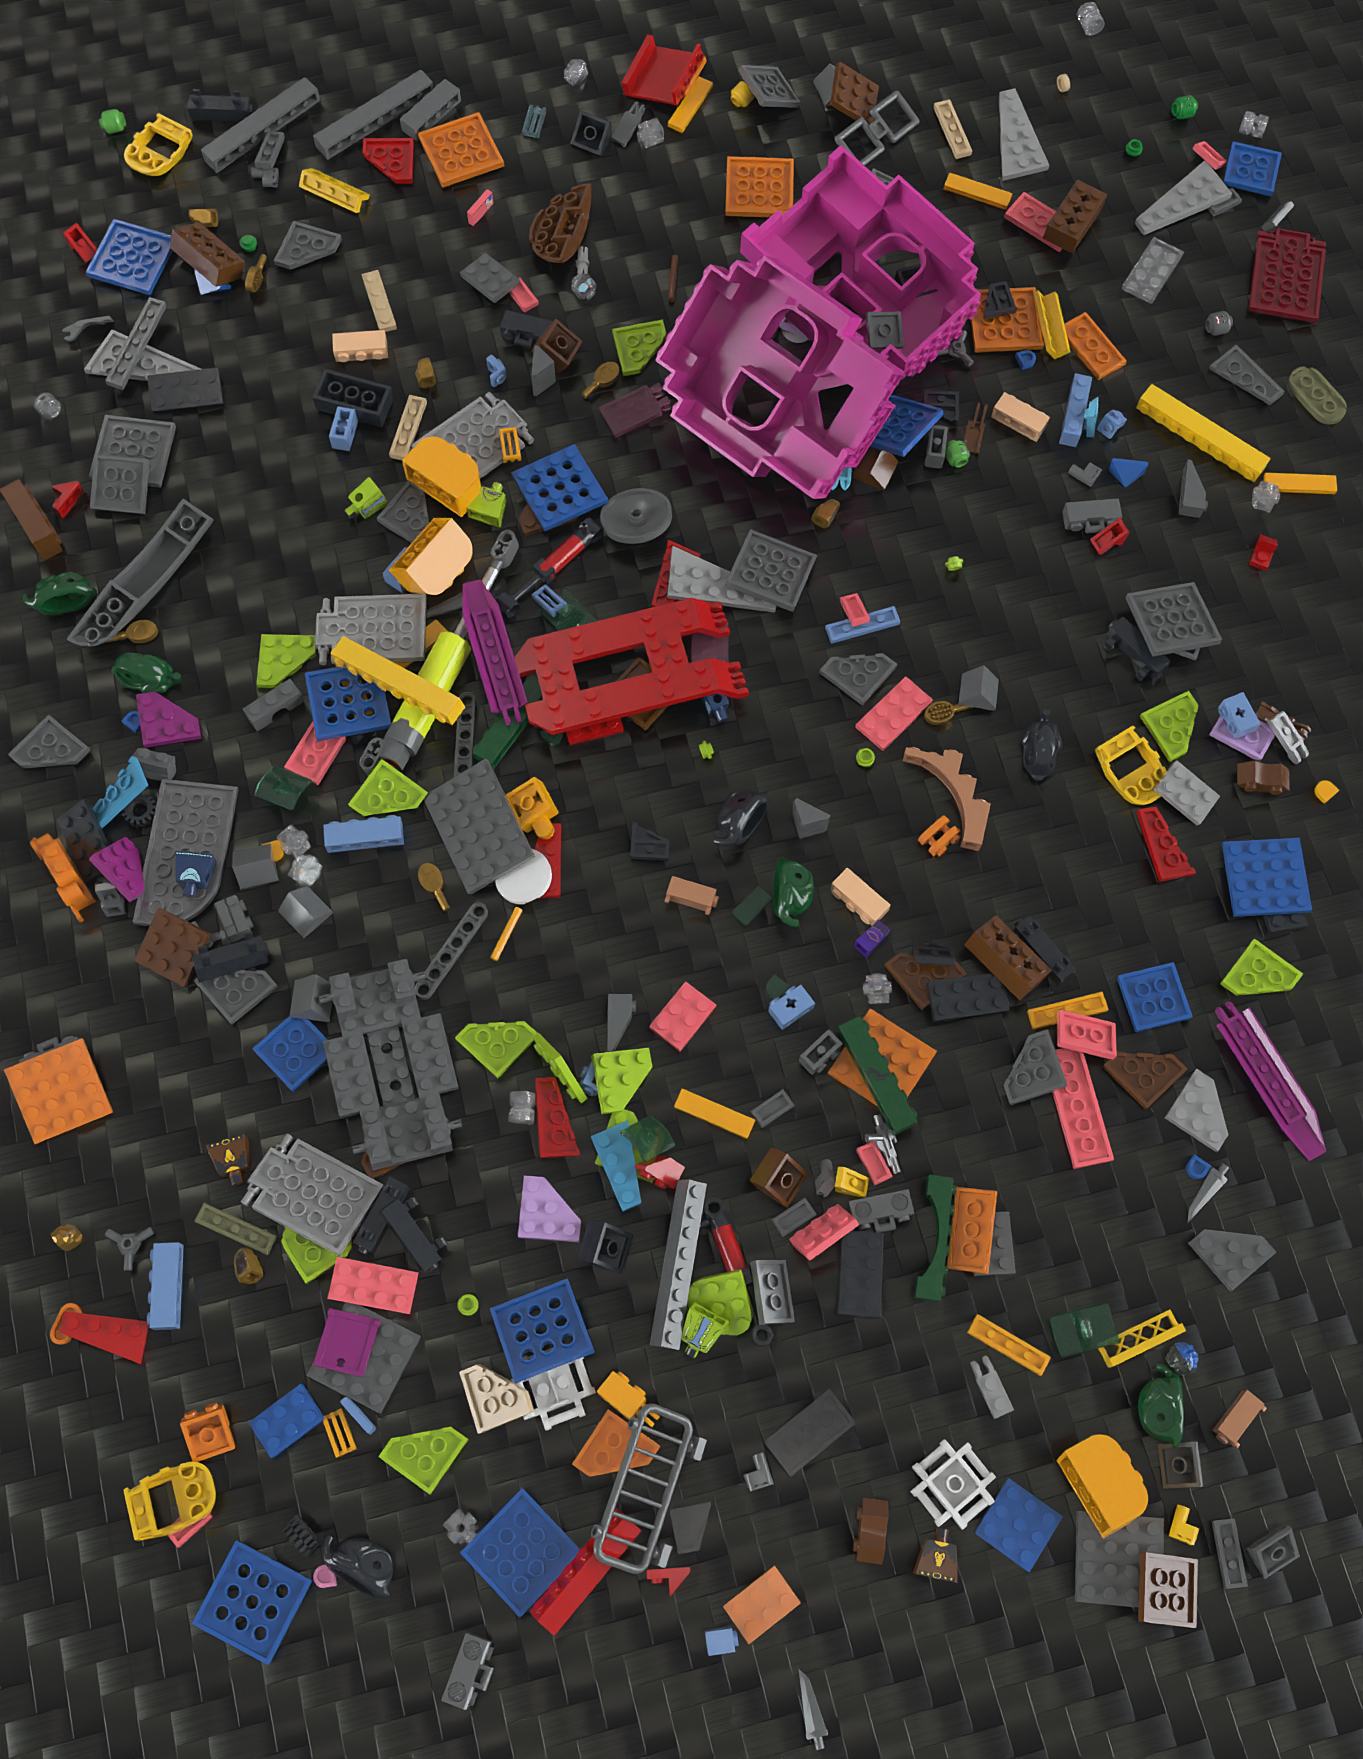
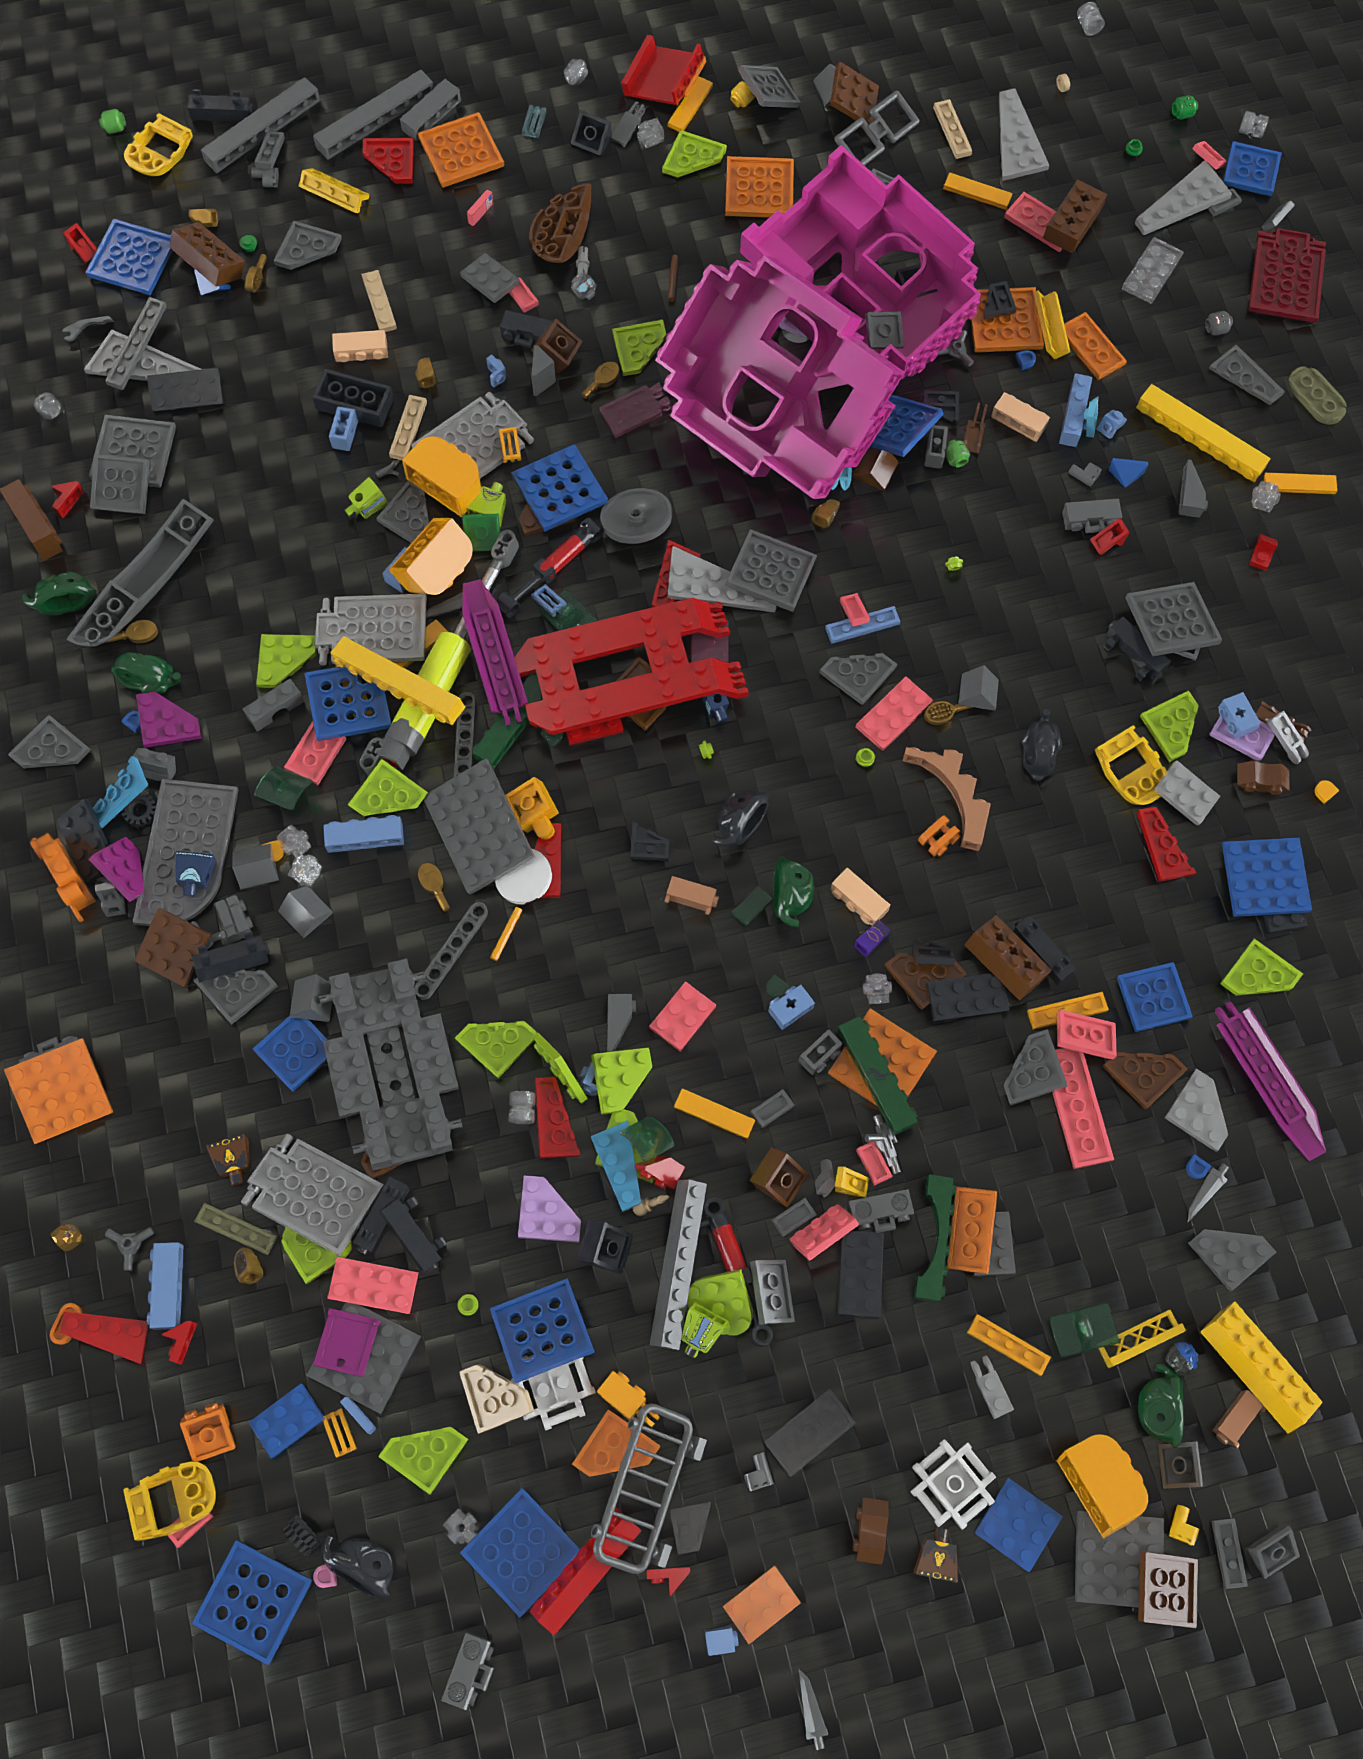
(183, 1335): none -> red slope
(388, 470): none -> dark grey bar
(482, 530): none -> green tile
(648, 1204): none -> tan bar
(692, 154): none -> lime plate
(809, 819): dark grey slope -> none
(1261, 1367): none -> yellow brick

